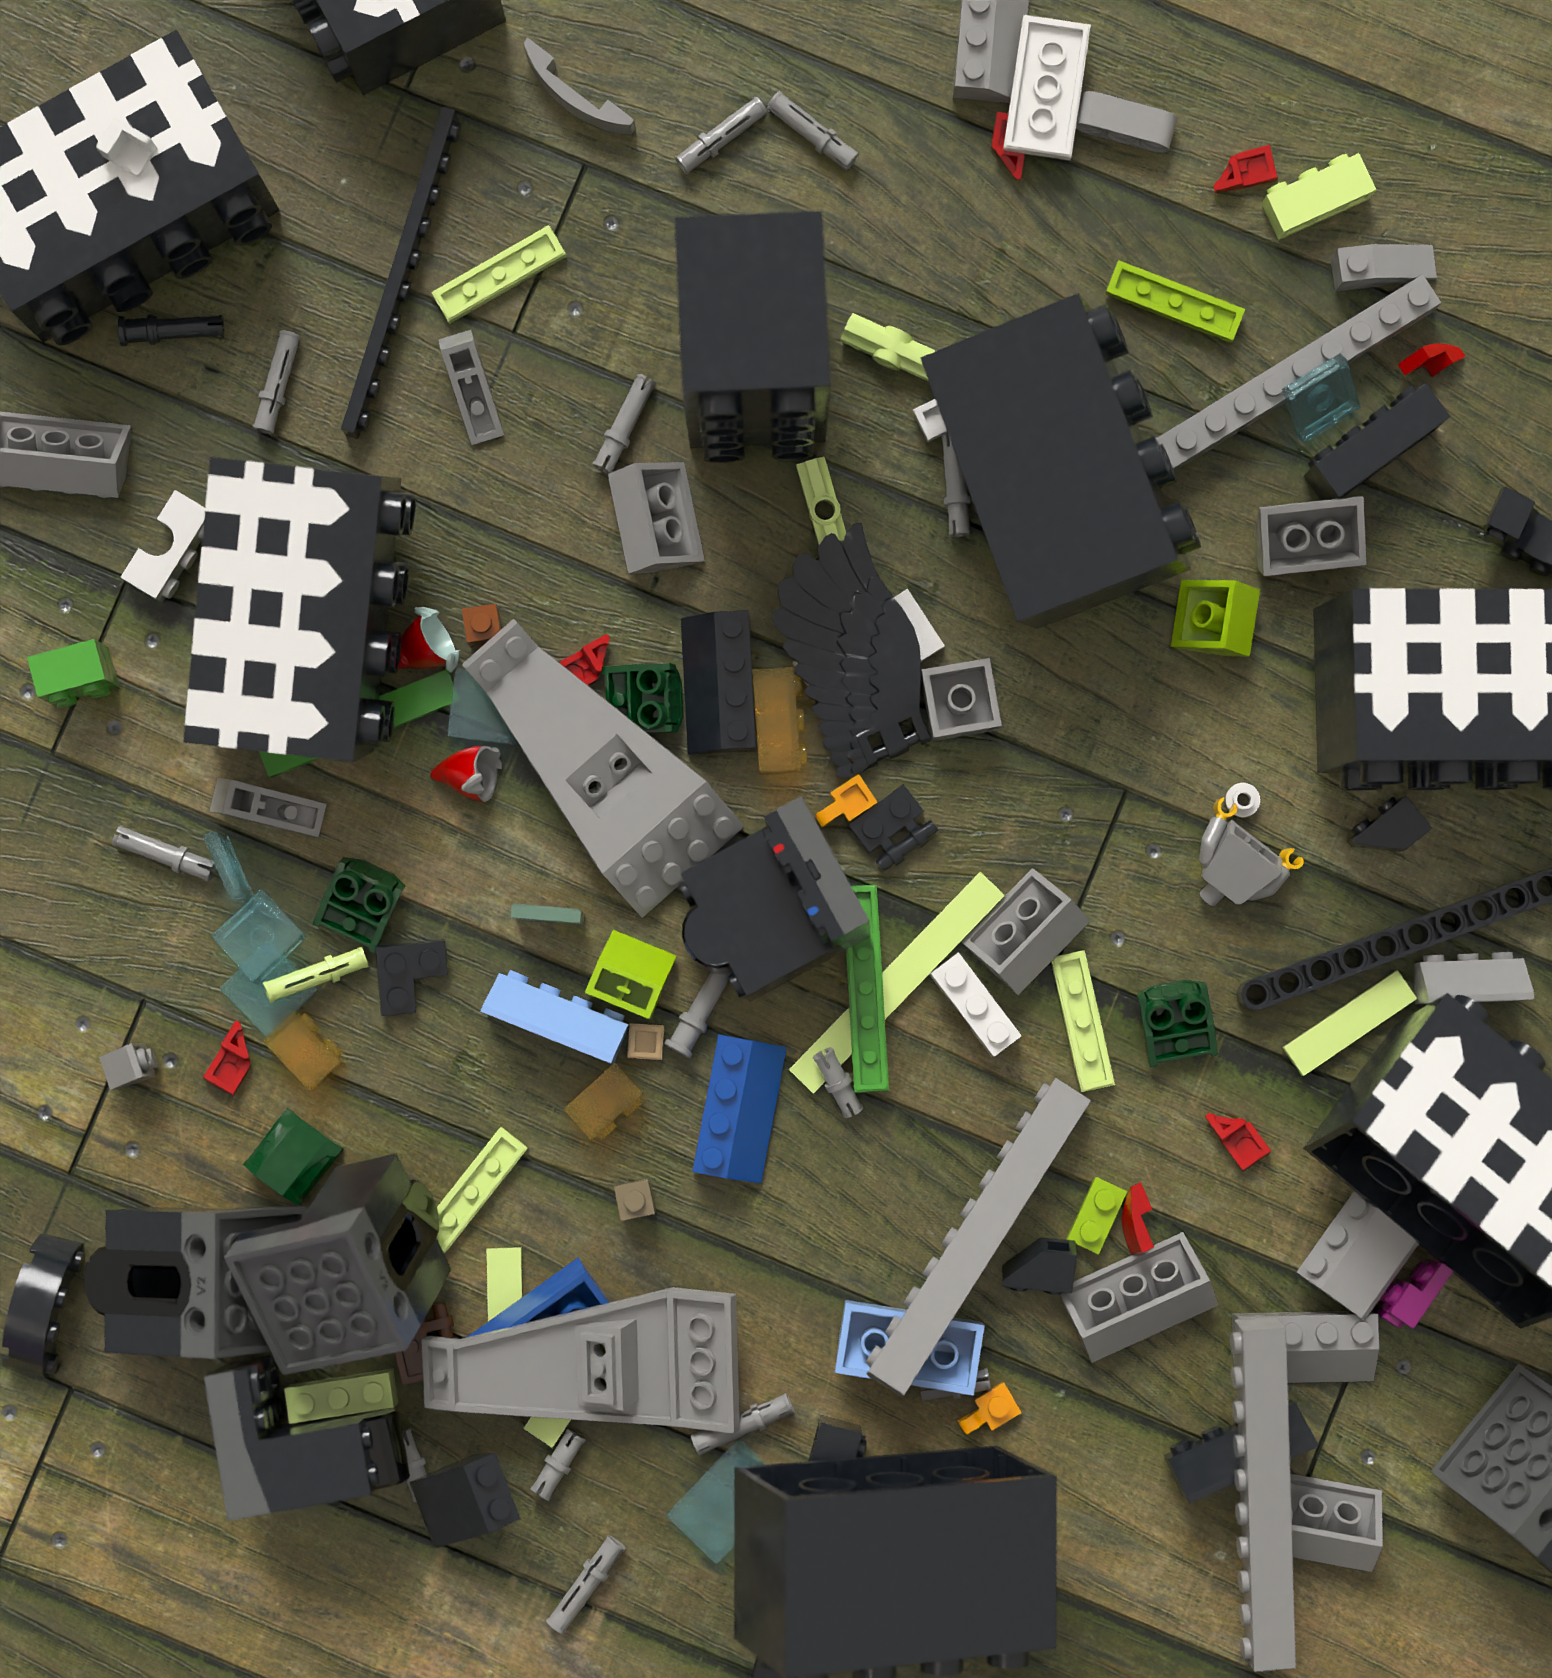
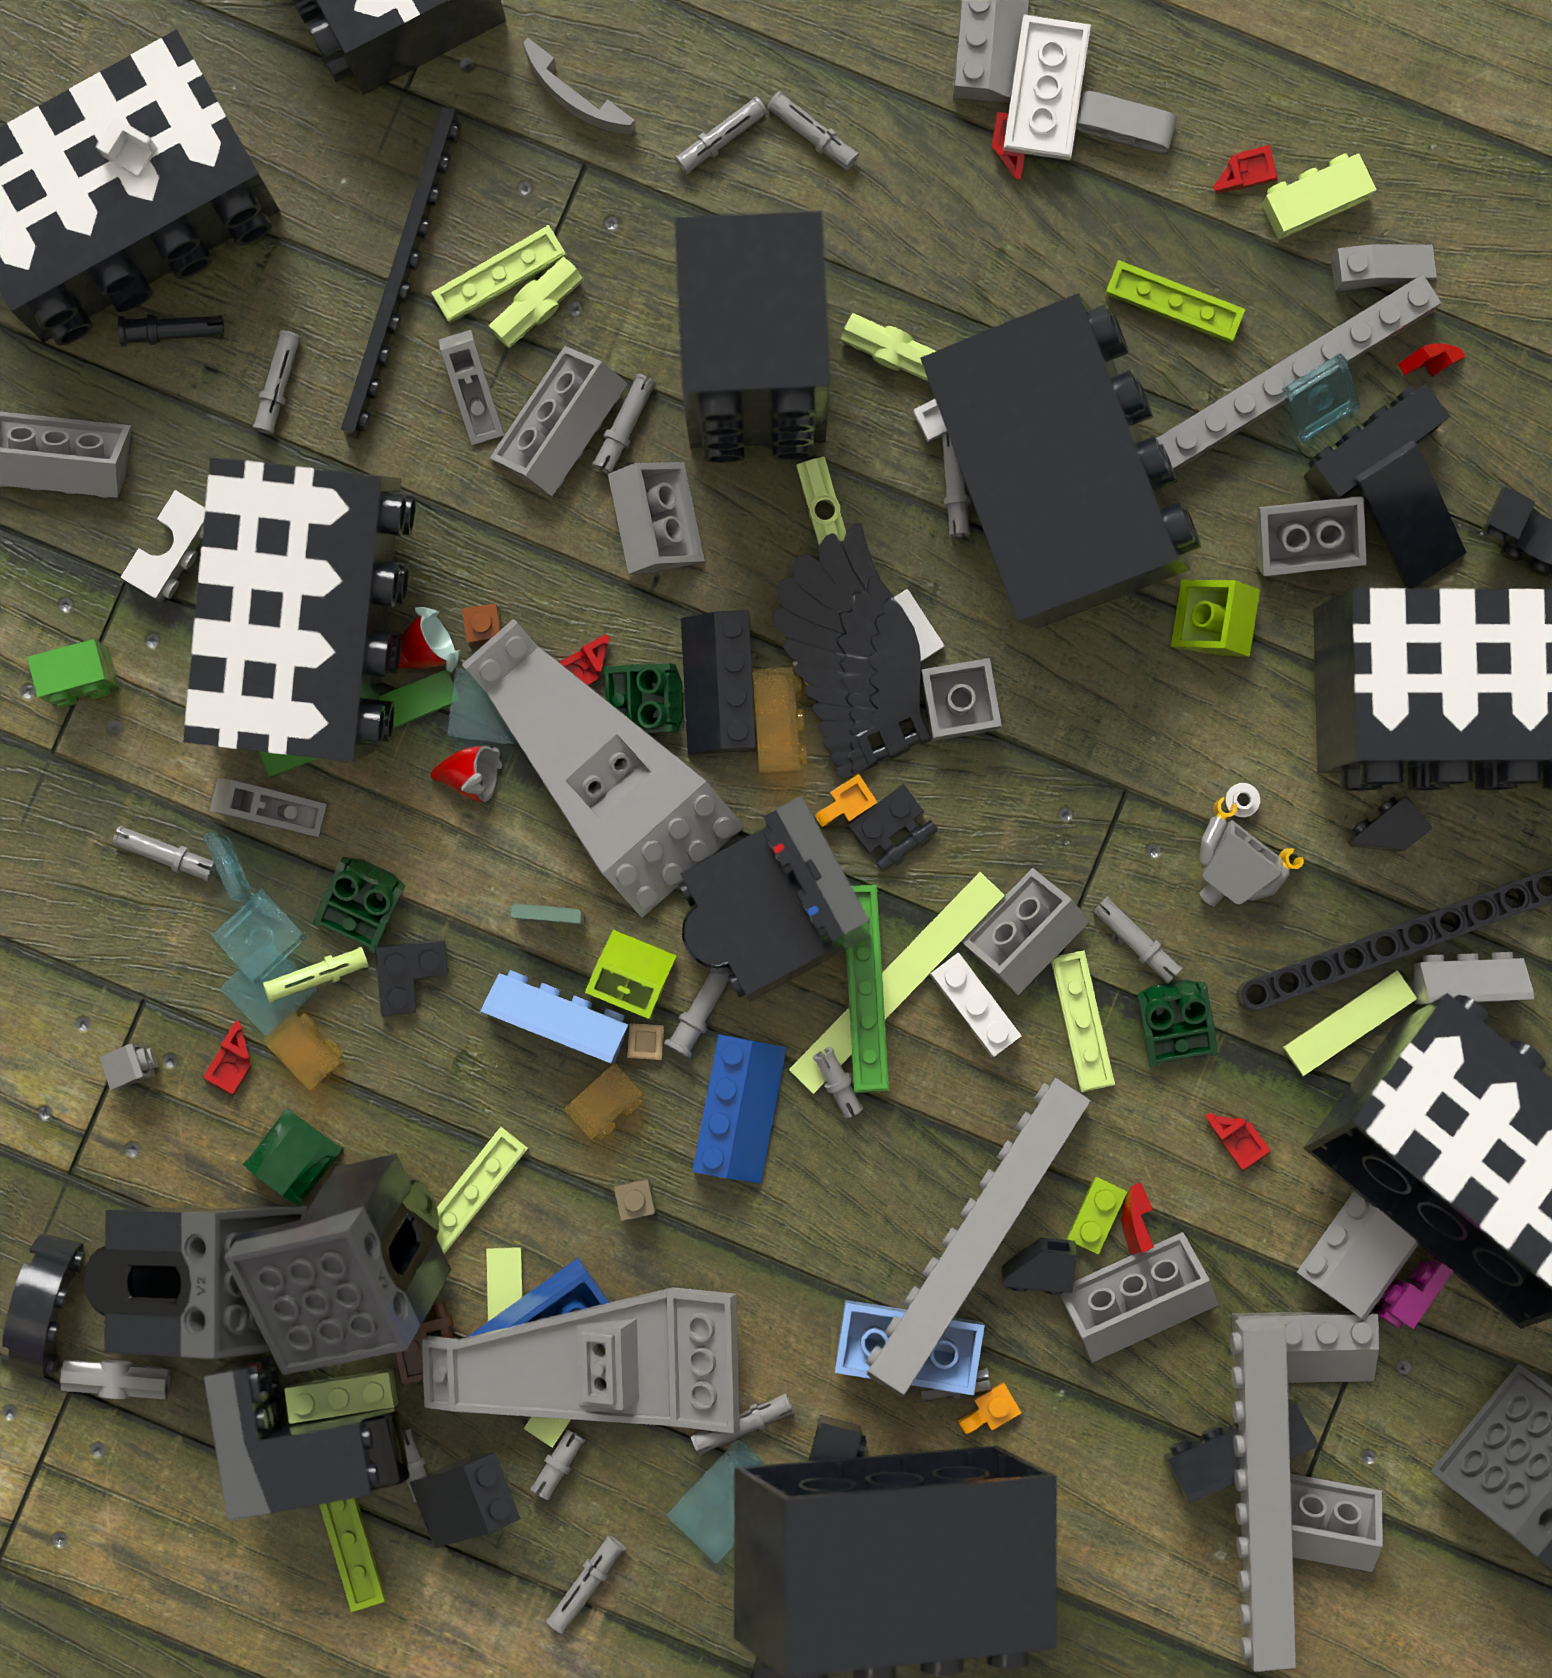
(115, 1379): none -> light grey piece
(353, 1554): none -> lime plate
(536, 302): none -> yellowish green piece
(559, 420): none -> light grey slope
(1137, 940): none -> light grey pin
(1410, 515): none -> black tile

